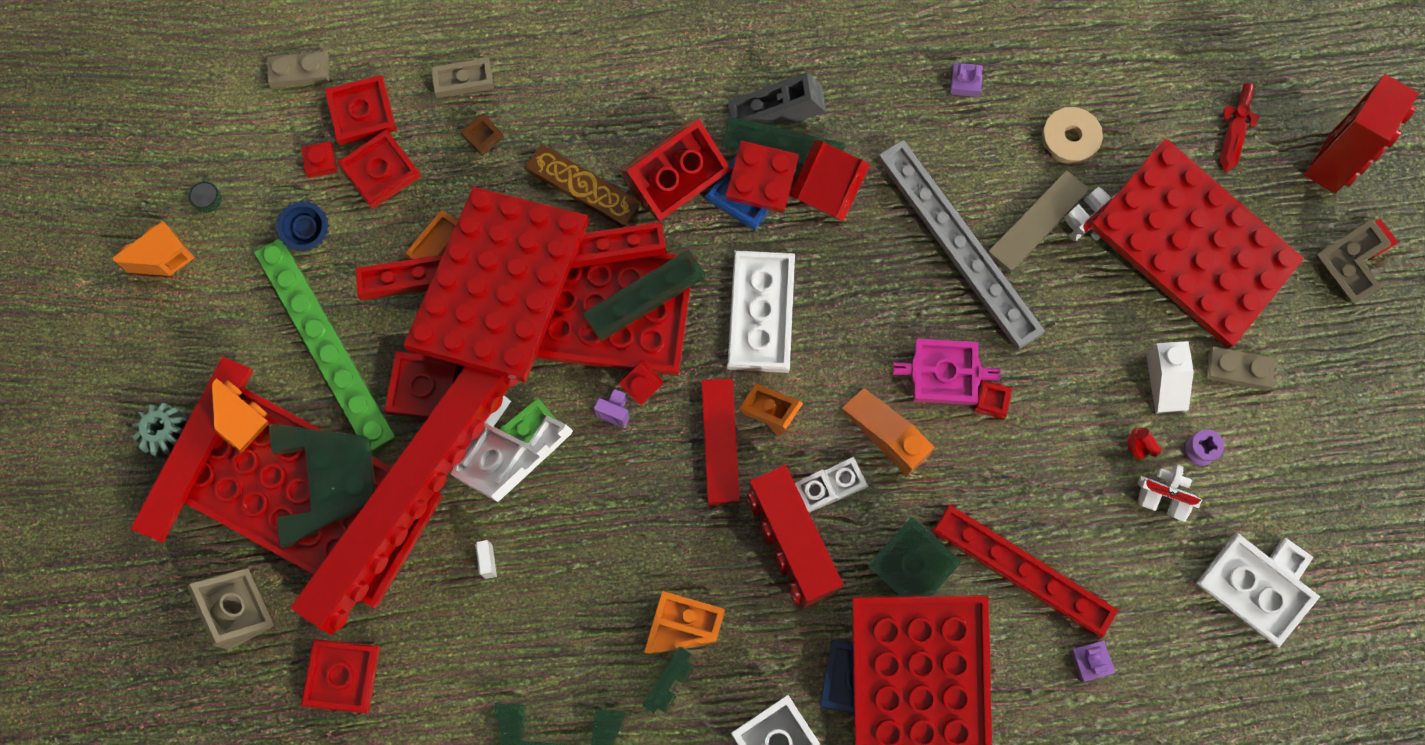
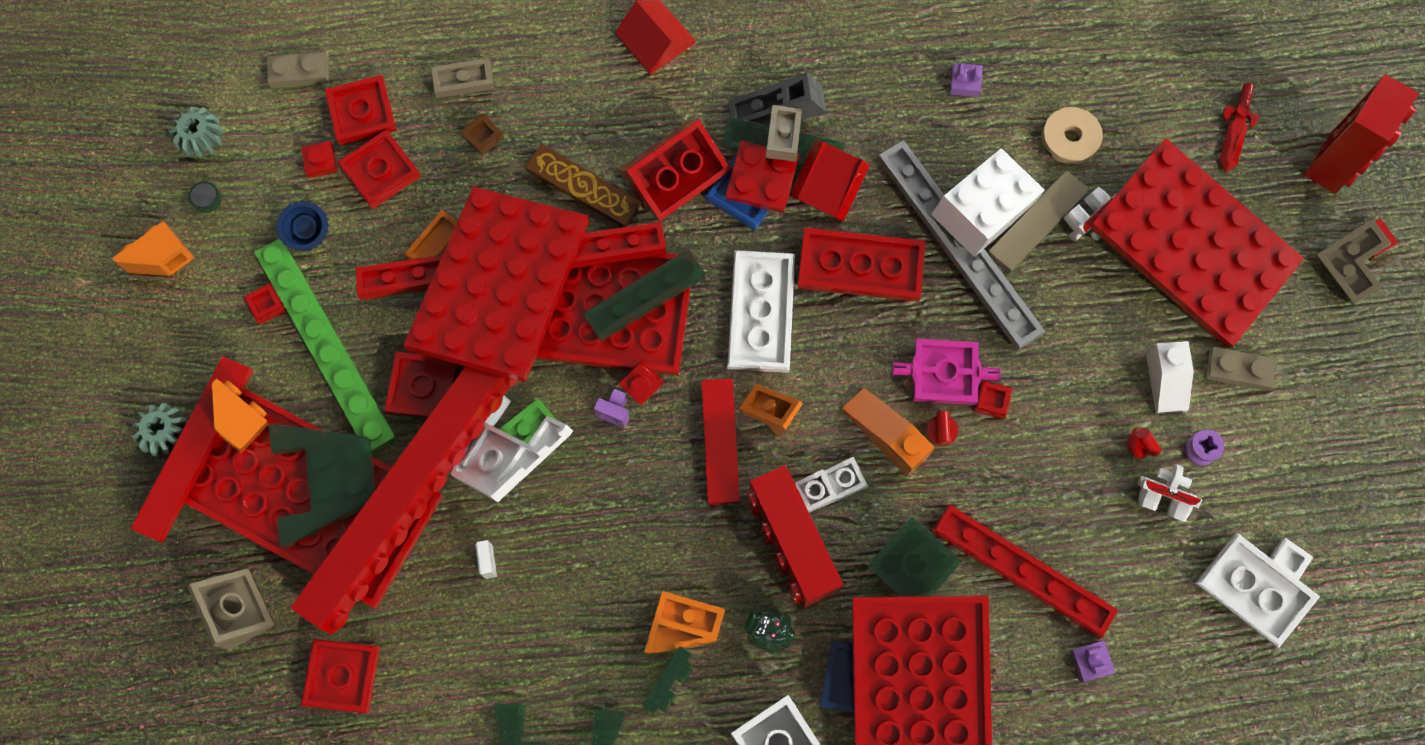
(196, 132): none -> sand green gear
(264, 303): none -> red tile
(653, 35): none -> red slope
(769, 629): none -> clear green head
(784, 133): none -> dark tan plate
(861, 264): none -> red plate
(942, 429): none -> red plate
(987, 202): none -> white brick

